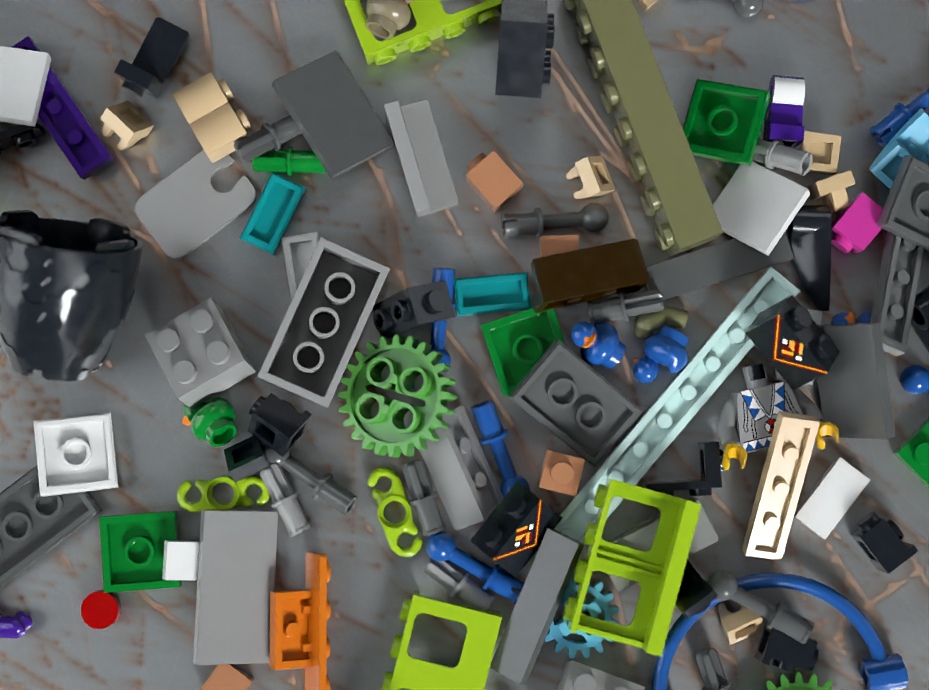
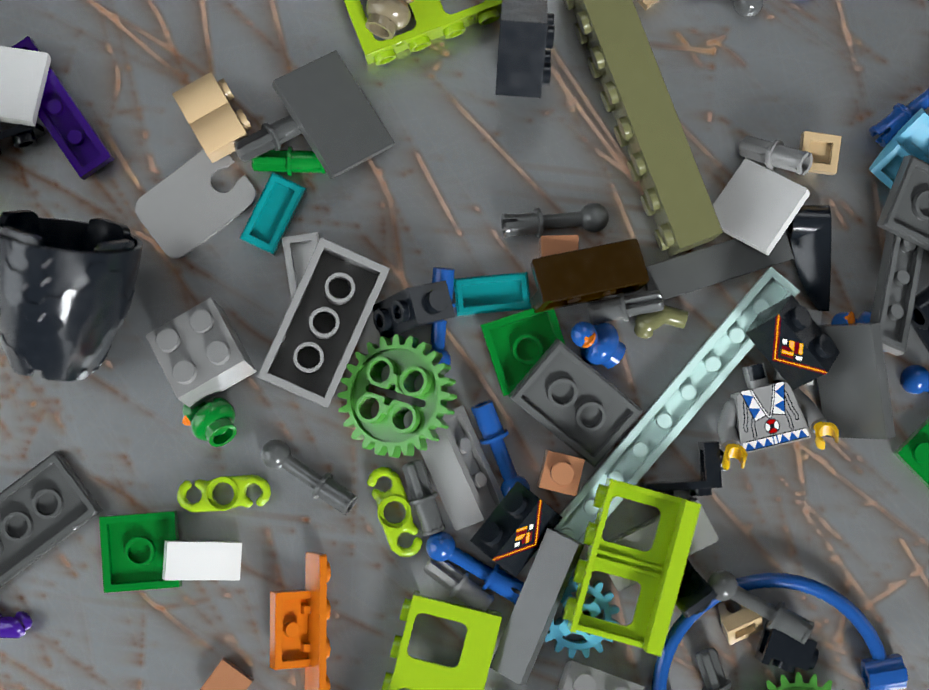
(75, 454): white tile -> none
(100, 609): red tile -> none
(126, 123): tan tile -> none
(154, 59): black bracket -> none
(235, 586): light grey tile -> none
(246, 458): black plate -> none
(277, 423): black brick -> none
(284, 499): light grey axle -> none
(421, 156): light grey panel -> none
(493, 180): nougat brick -> none
(593, 175): tan tile -> none
(663, 348): blue animal -> none
(725, 121): green tile -> none
(780, 485): plate -> none
(785, 111): dark purple leg -> none
(831, 497): white tile -> none
(833, 190): tan tile -> none
(856, 225): dark pink brick -> none
(882, 542): black brick -> none

